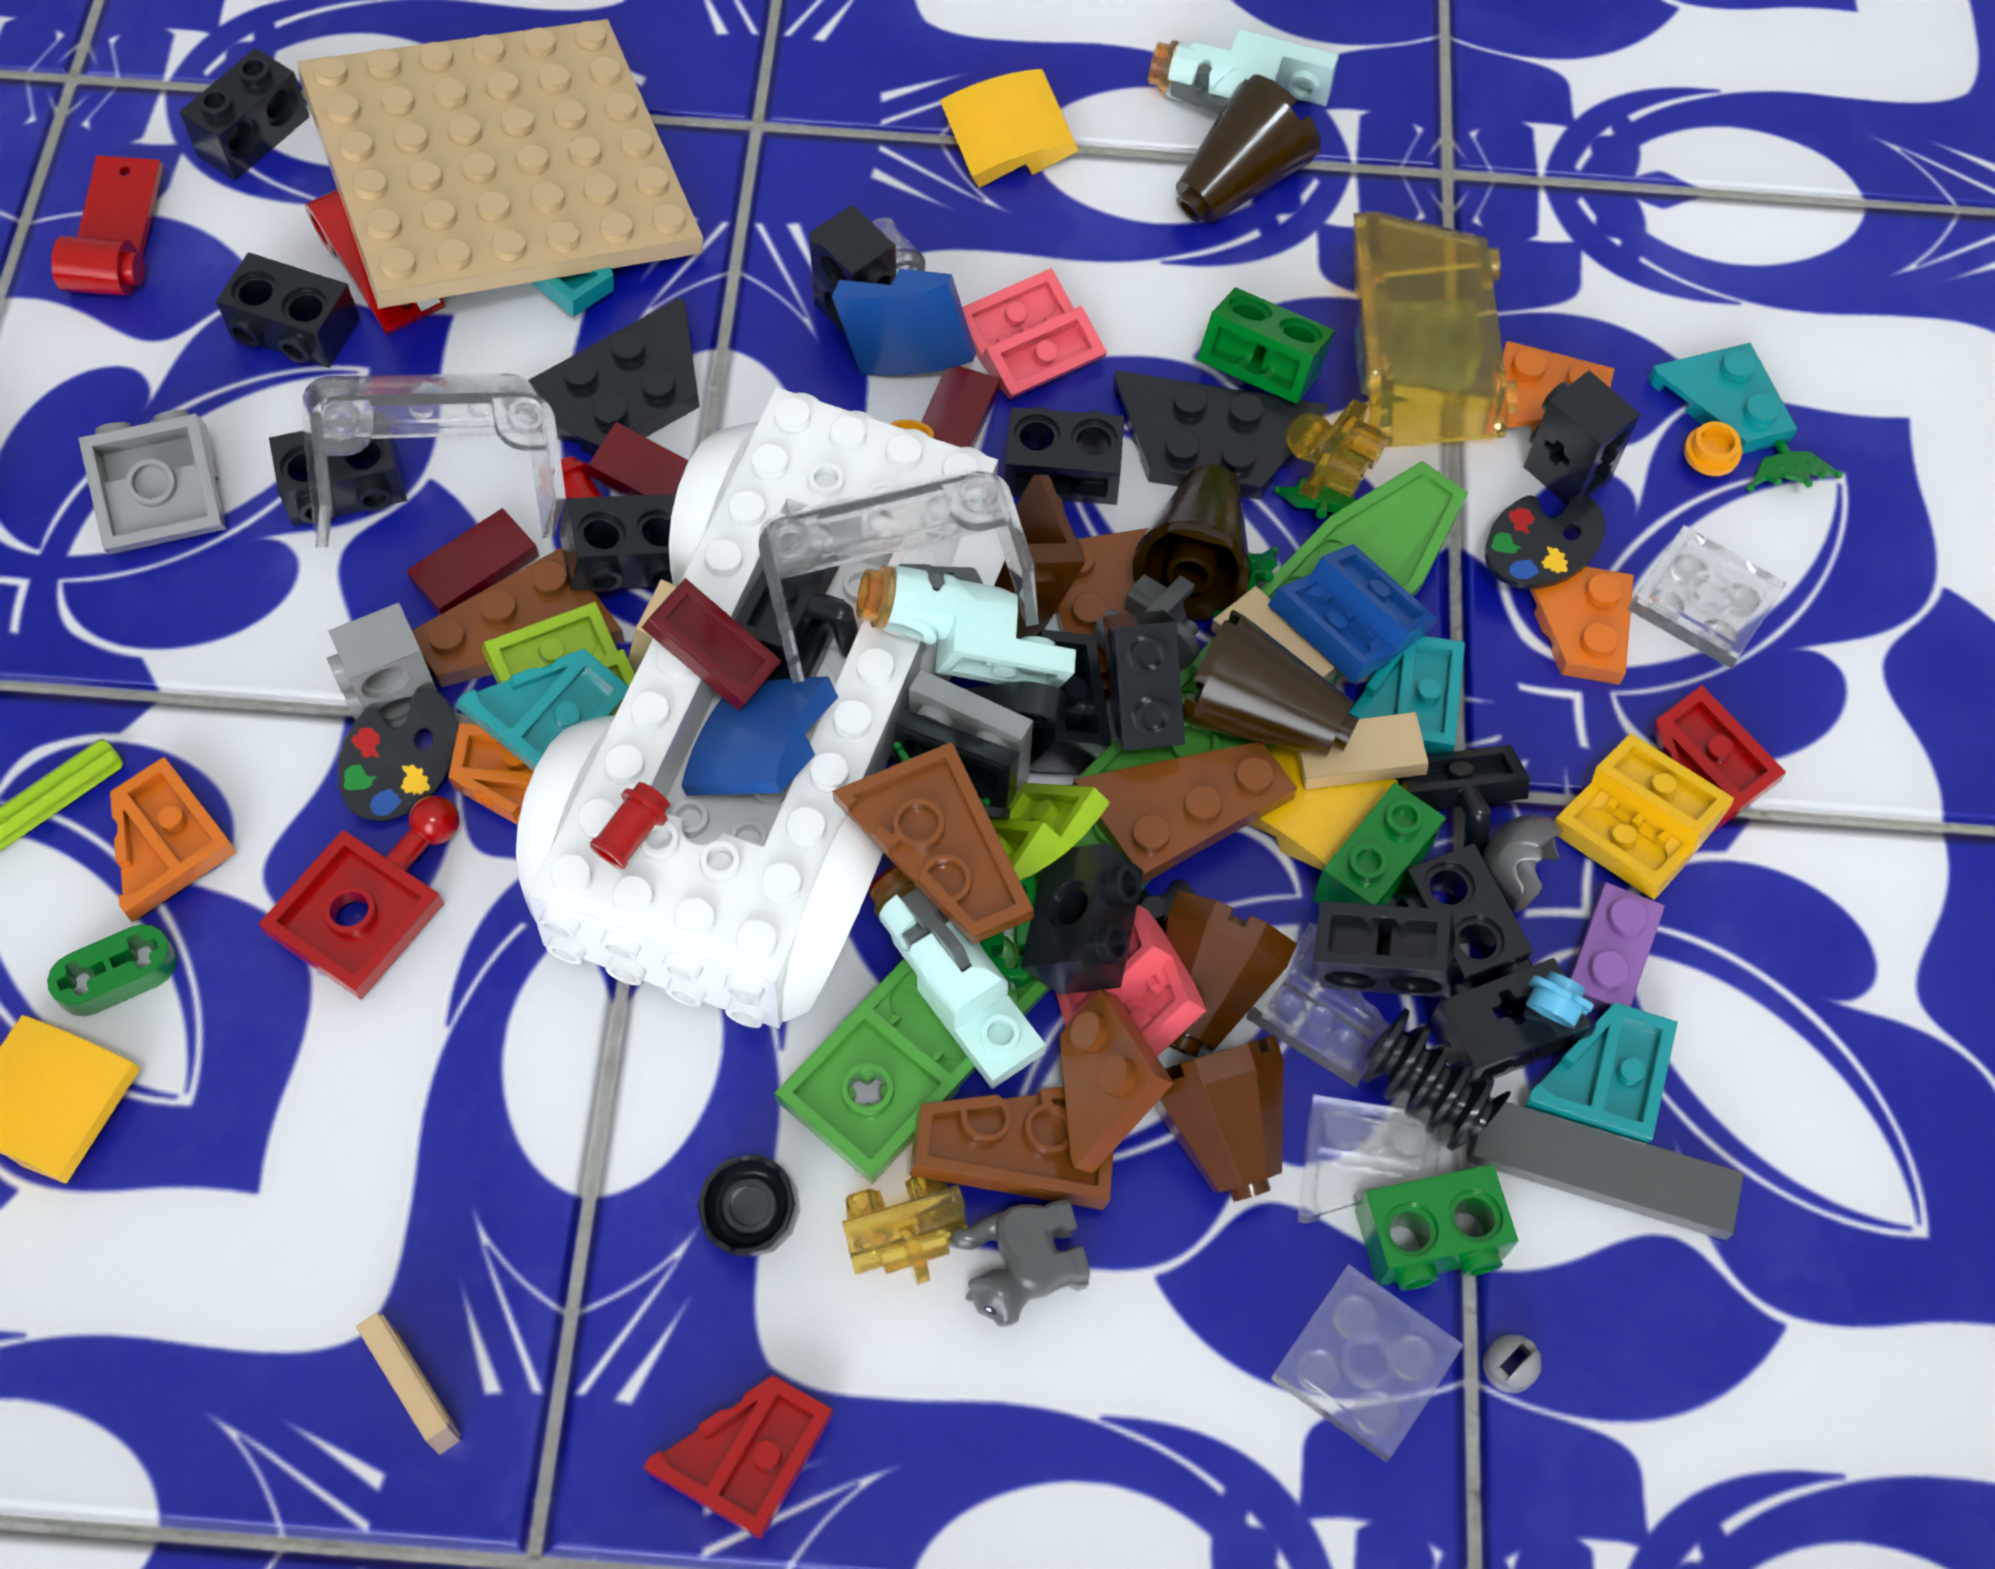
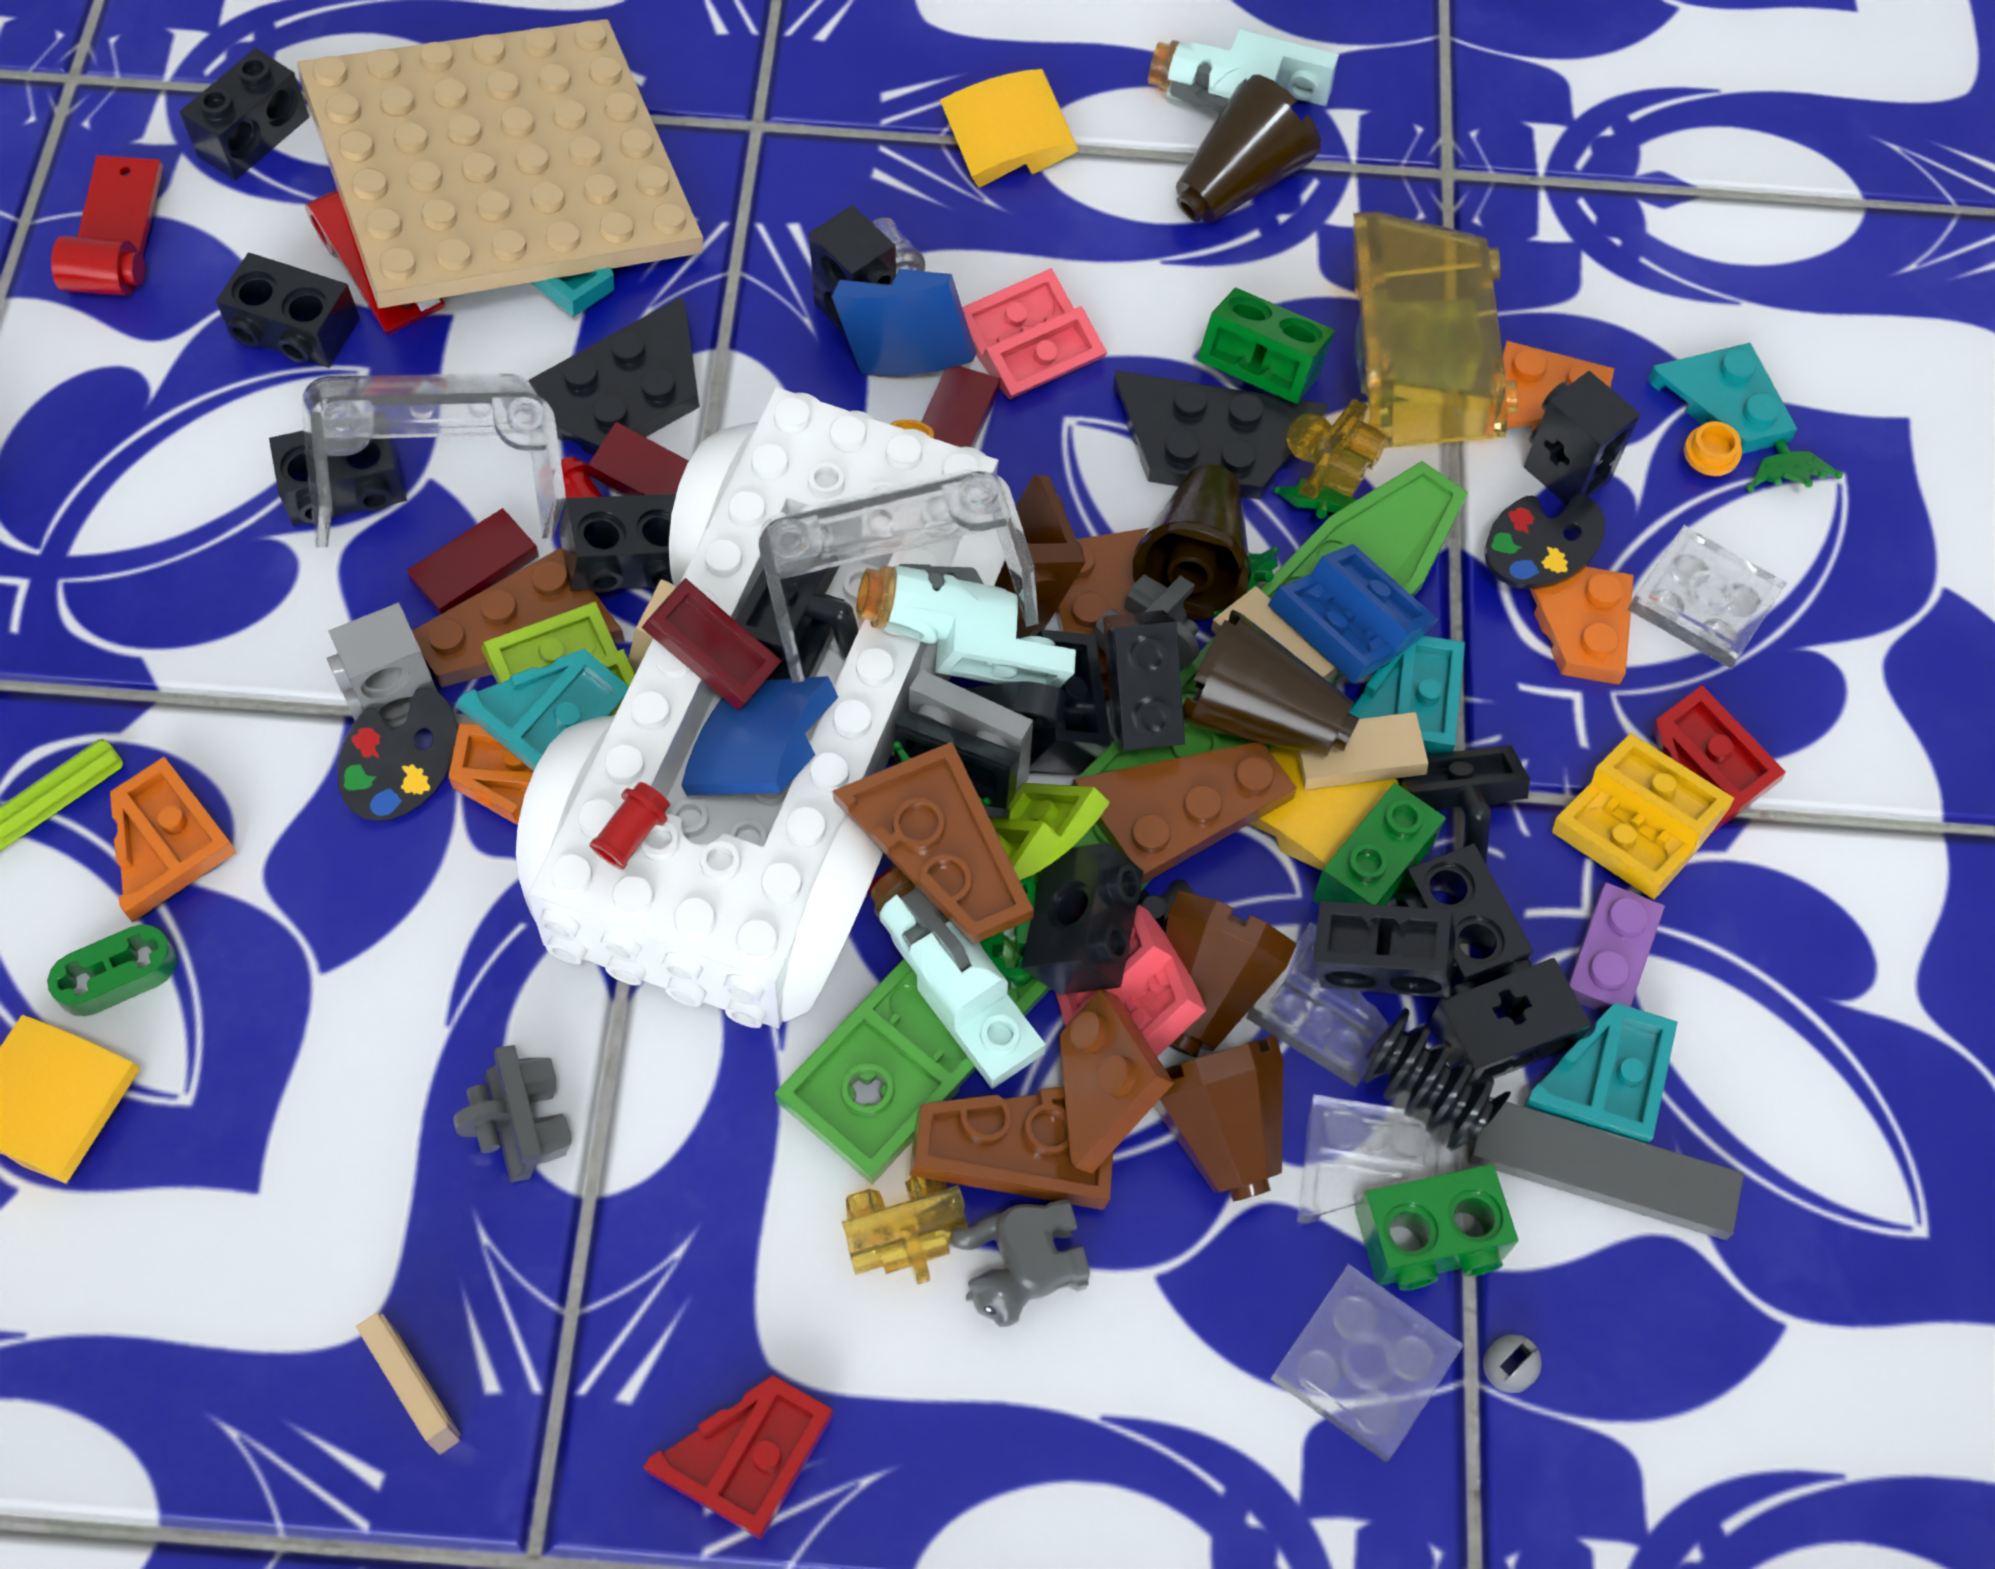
(152, 481): light grey plate -> none
(356, 873): red plate -> none
(511, 1088): none -> dark grey hips
(748, 1206): black hair -> none
(1064, 456): black brick -> none
(1516, 852): flat silver hair -> none
(1558, 999): medium azure plate -> none

